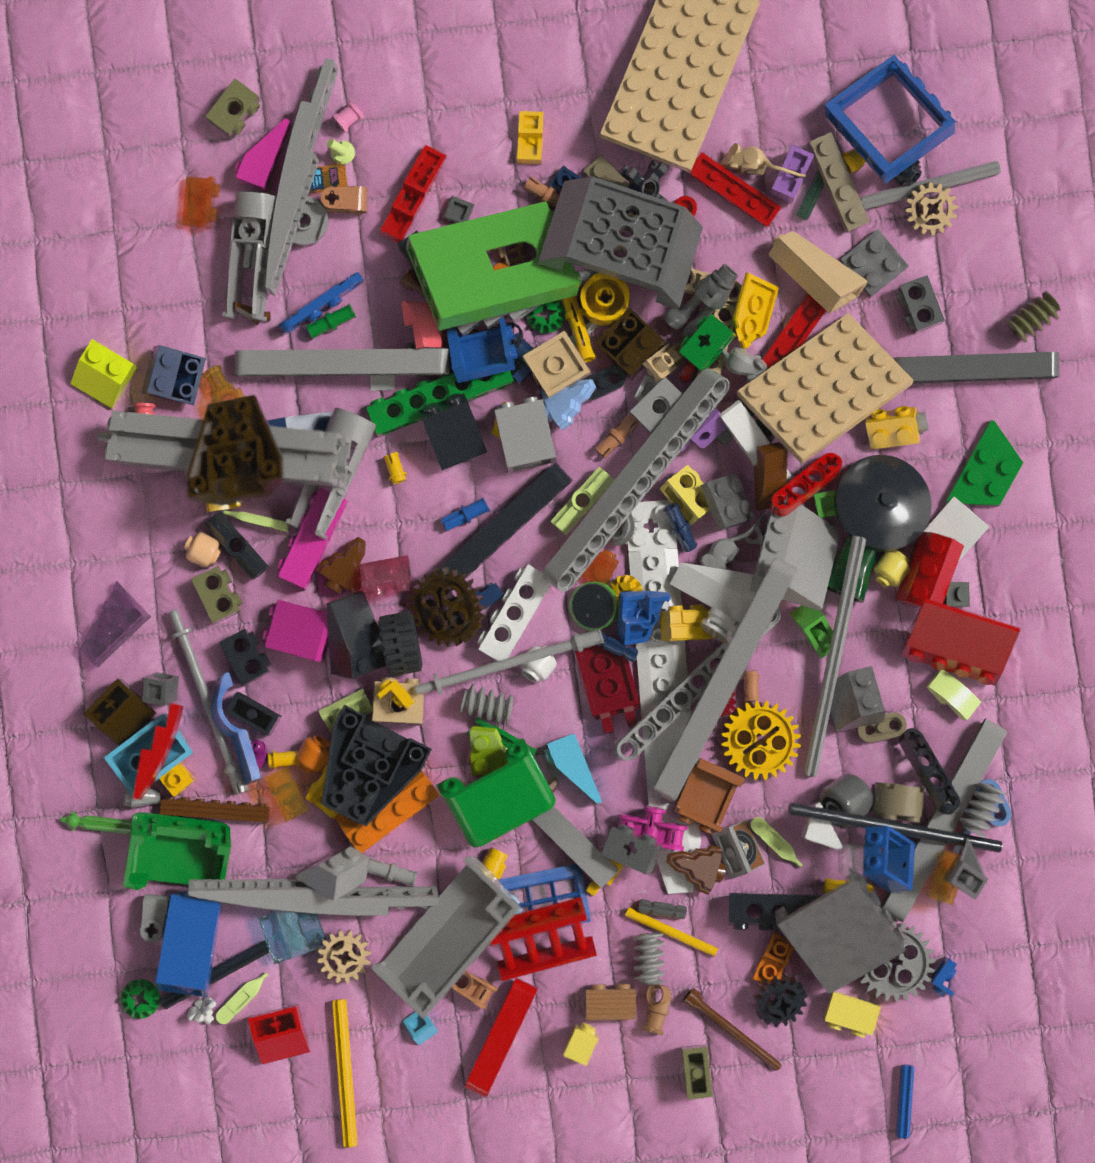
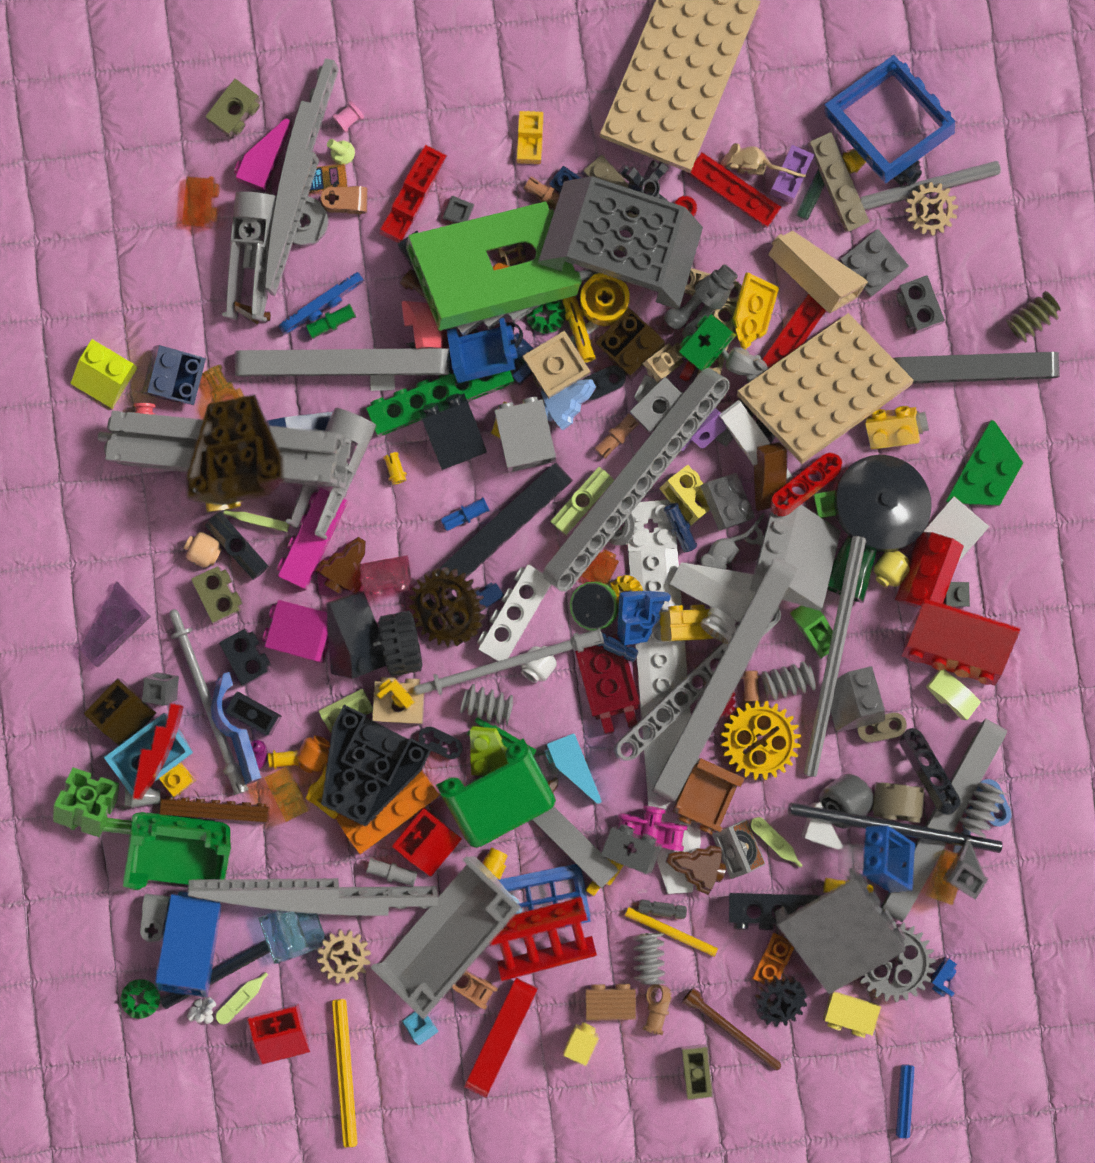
(85, 802): none -> bright green brick
(337, 873): light grey slope -> none
(427, 842): none -> red slope
(443, 737): none -> black beam
(788, 680): none -> light grey piece

